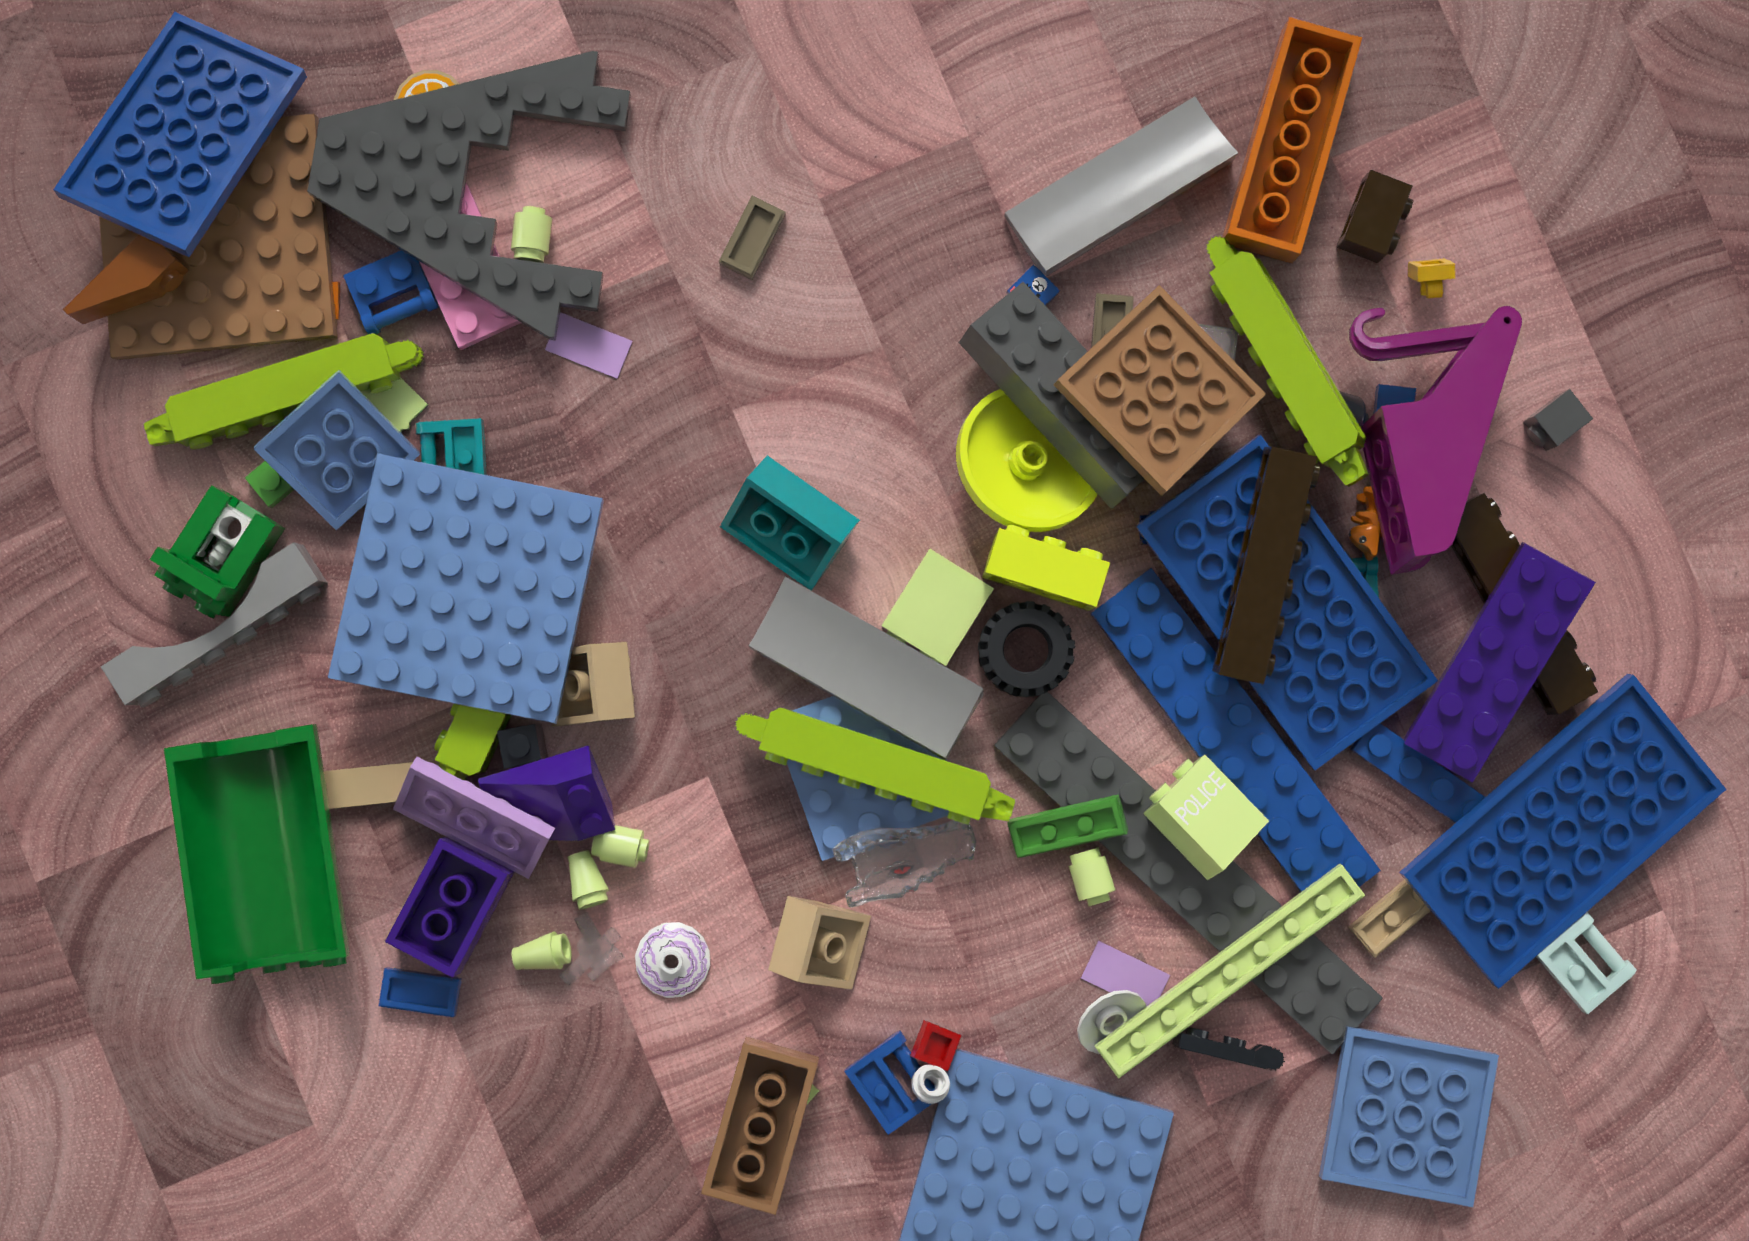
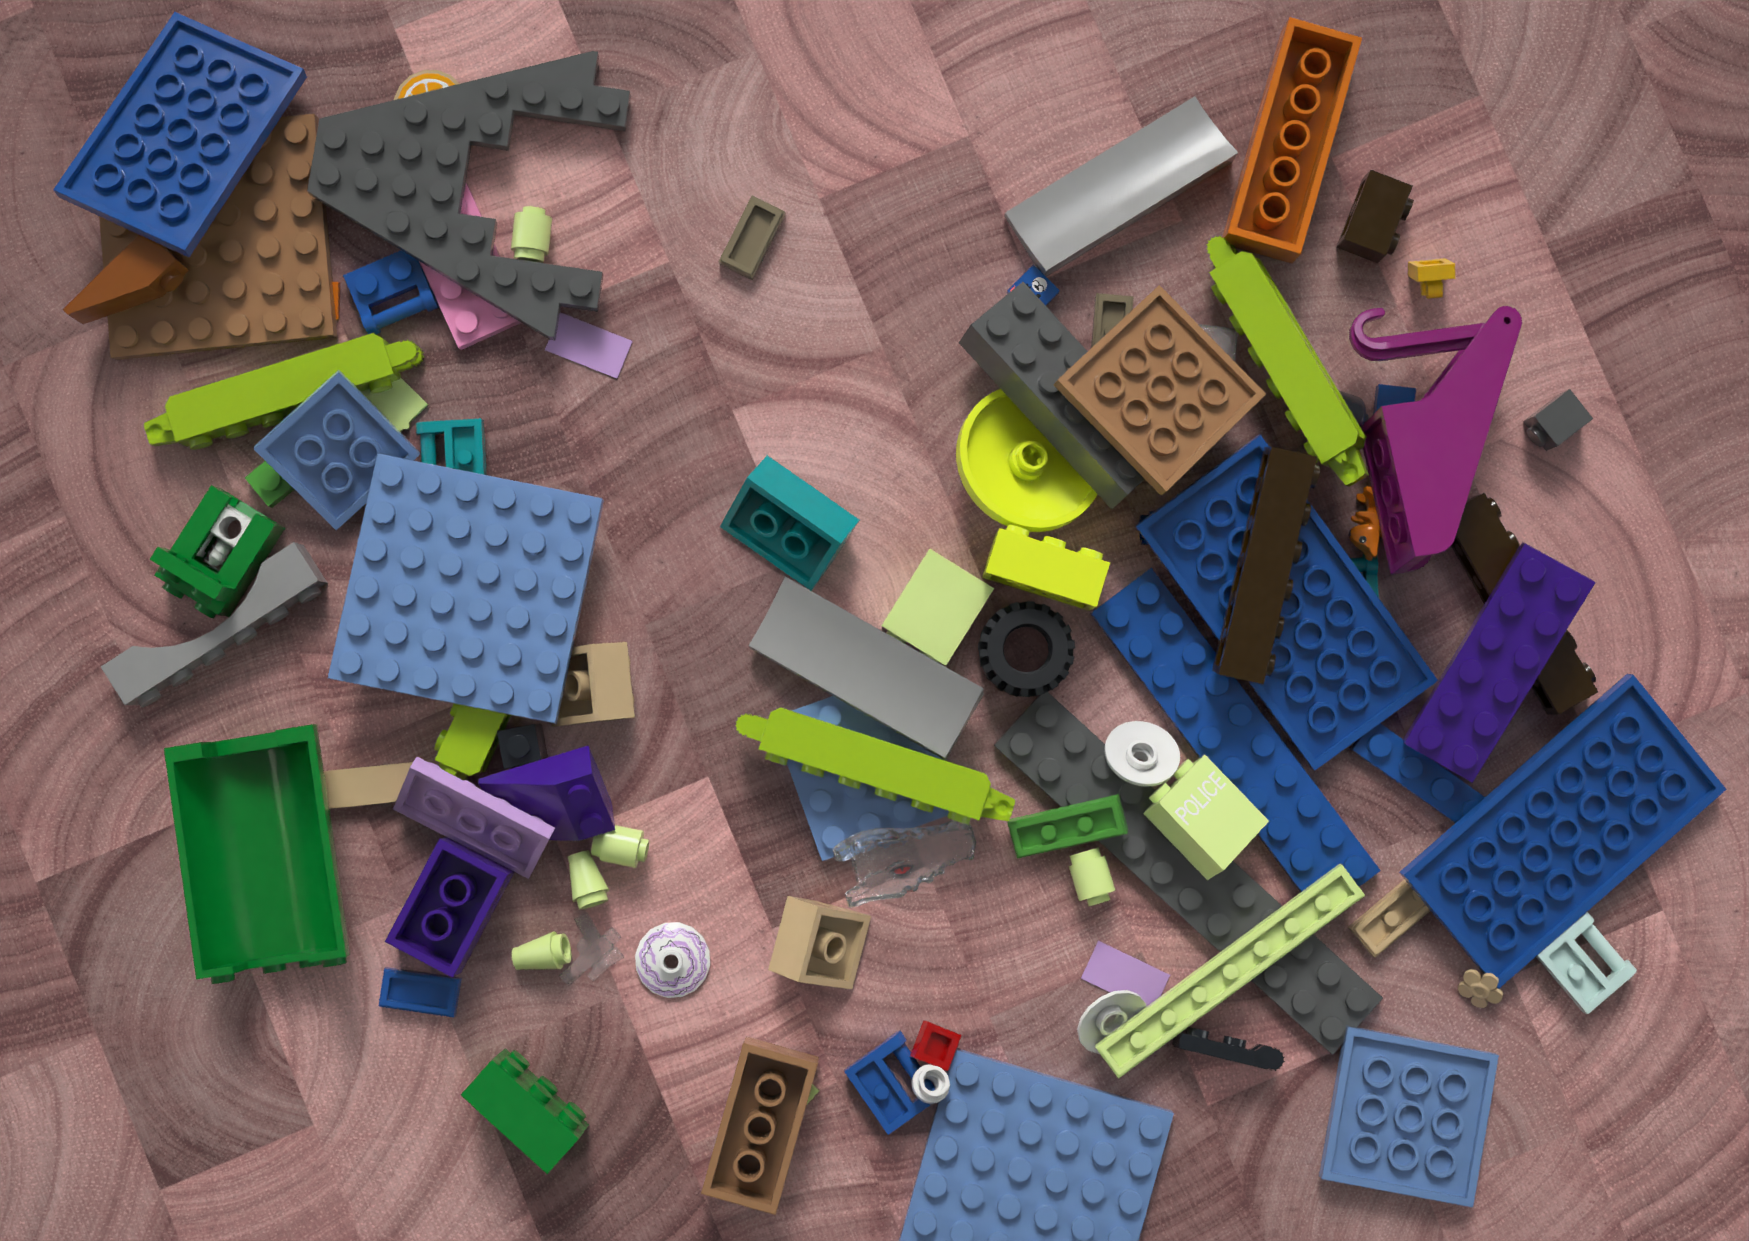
(526, 1109): none -> green brick
(1144, 742): none -> white dish
(1480, 988): none -> tan plant

